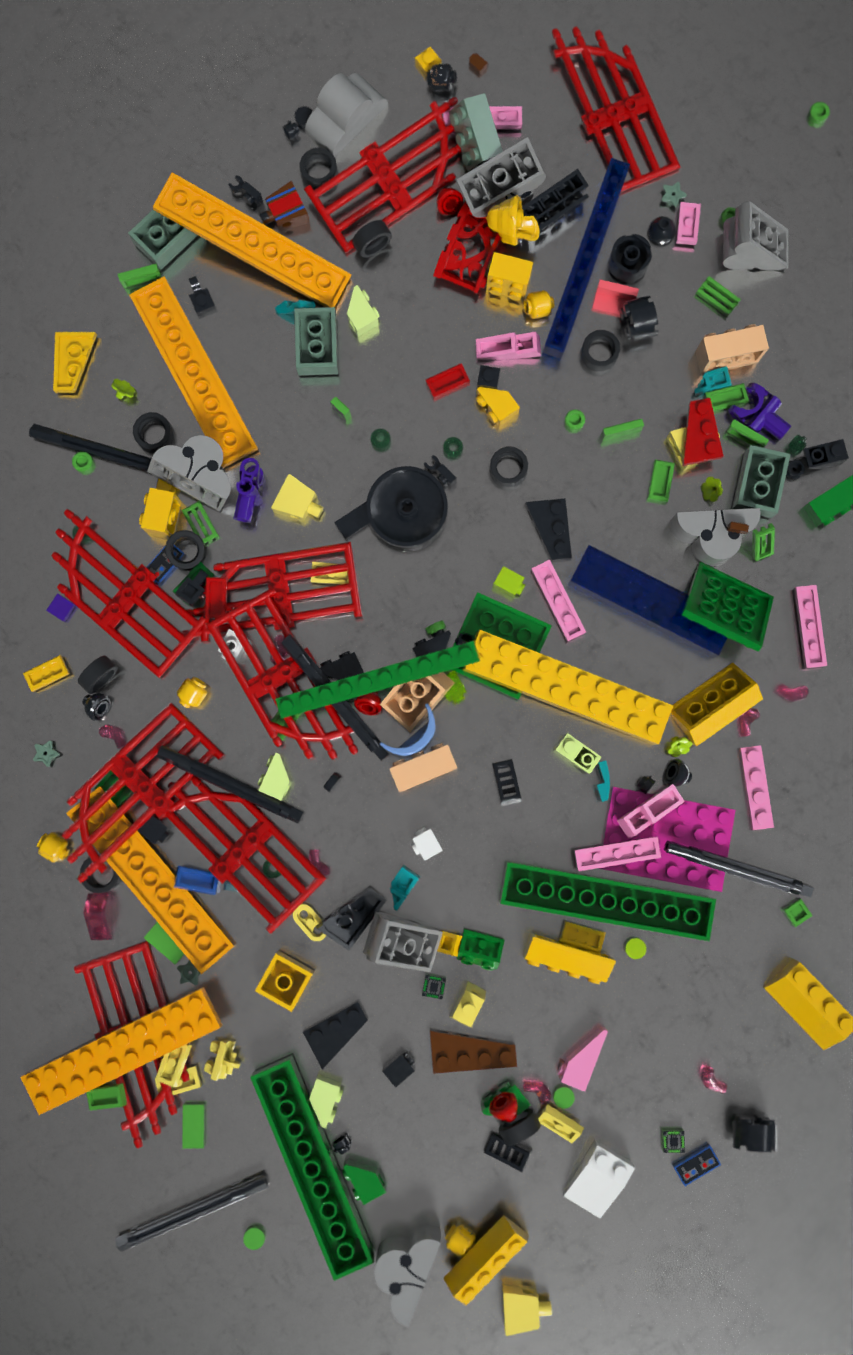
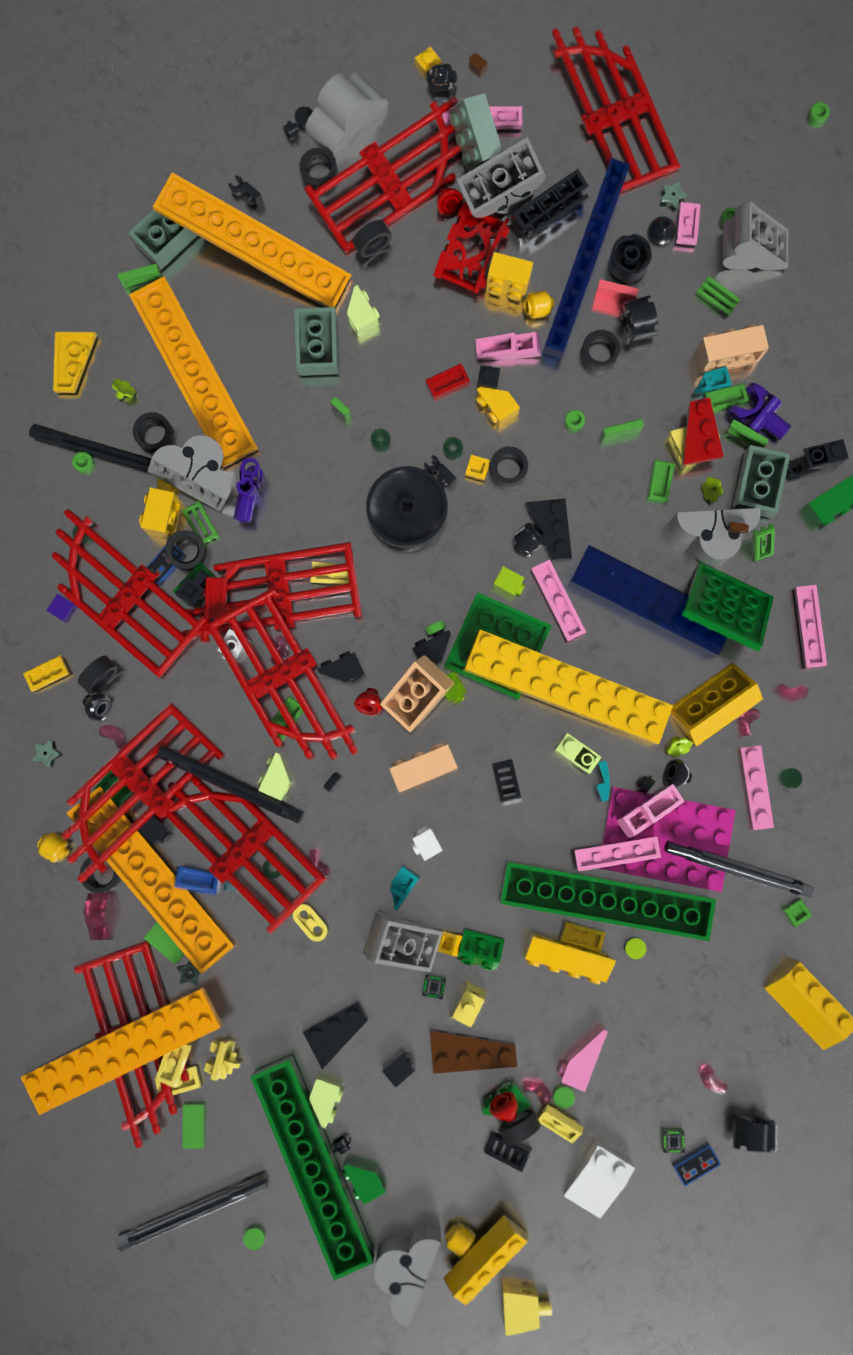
(106, 1097): bright green tile -> none
(192, 692): yellow head -> none
(200, 298): black plate -> none
(284, 980): yellow brick -> none
(285, 208): torso -> none
(288, 307): teal slope -> none
(296, 500): light yellow torso -> none
(344, 709): black piece -> none
(352, 918): black wing -> none
(353, 521): black tile -> none
(378, 679): green plate -> none
(417, 740): medium blue piece -> none
(464, 638): black plate -> none
(477, 467): none -> yellow plate
(510, 222): yellow head -> none
(529, 537): none -> black head
(791, 778): none -> clear green tile
(797, 444): clear green plate -> none

